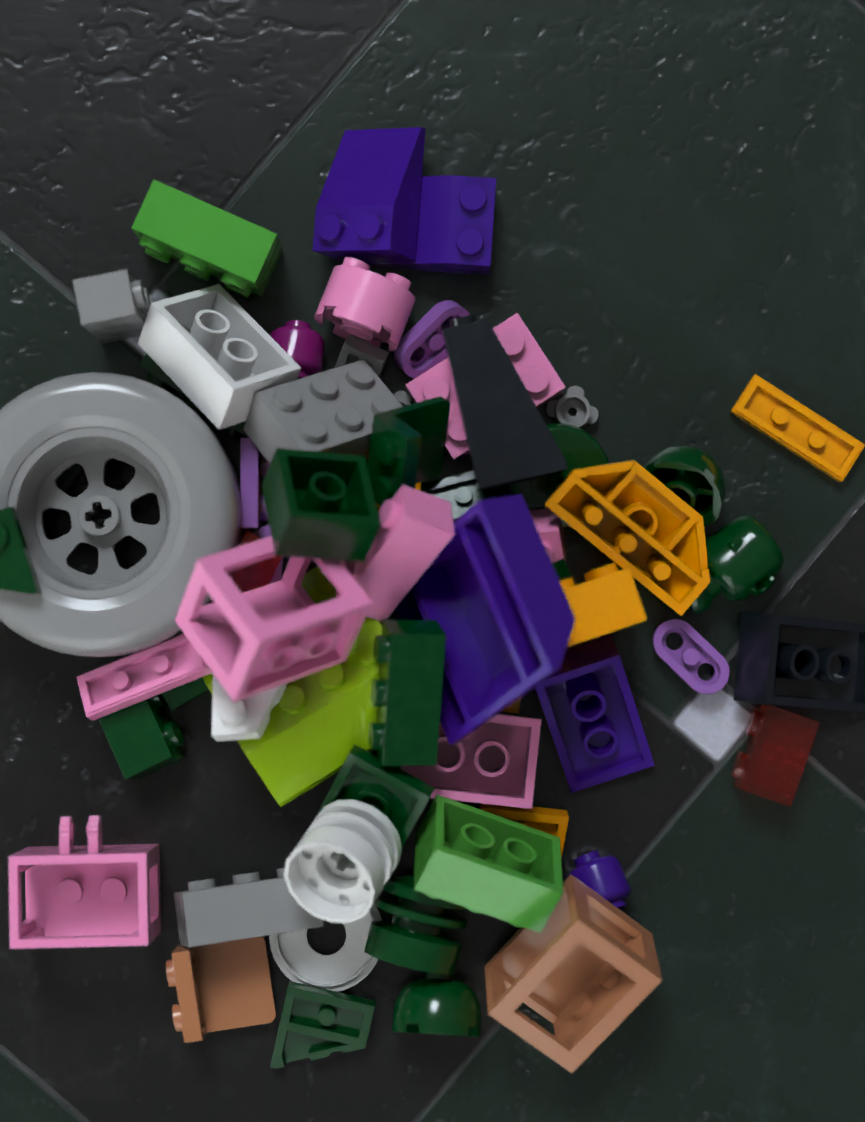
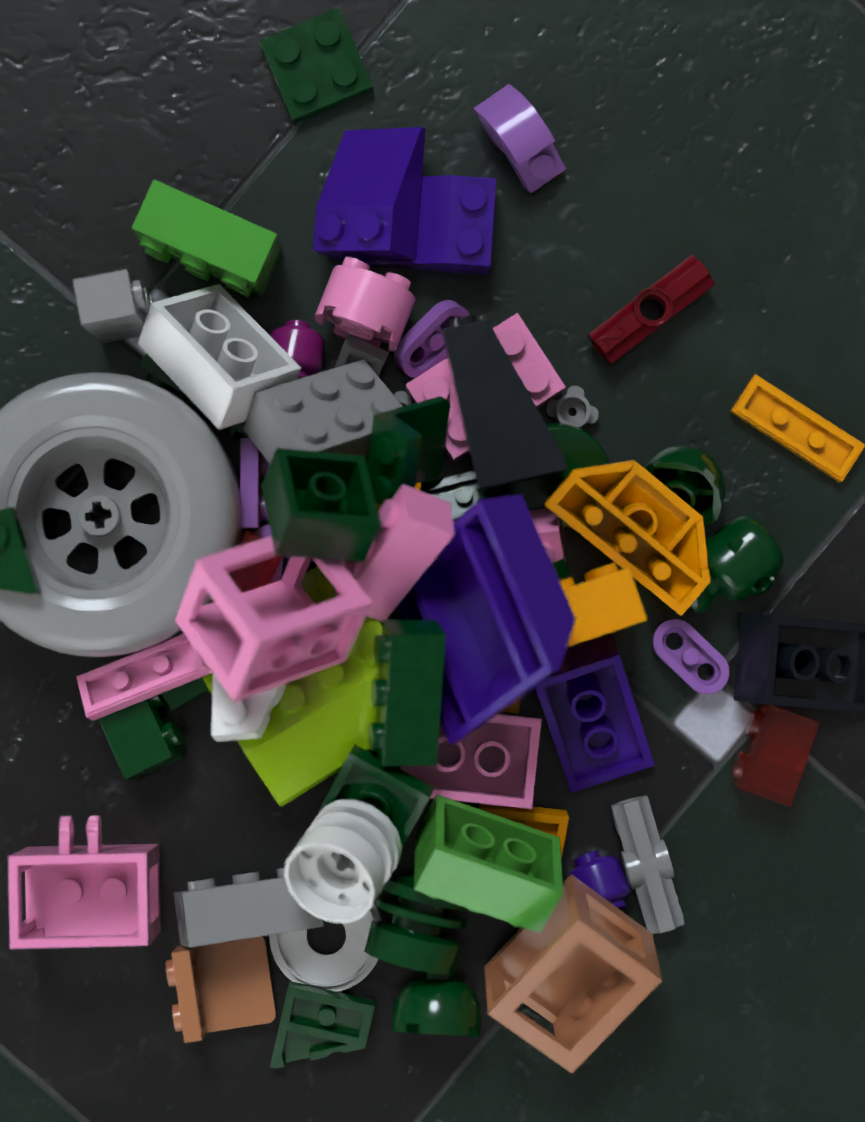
(316, 65): none -> dark green plate
(522, 136): none -> medium lavender brick
(647, 864): none -> light grey piece
(671, 292): none -> dark red piece

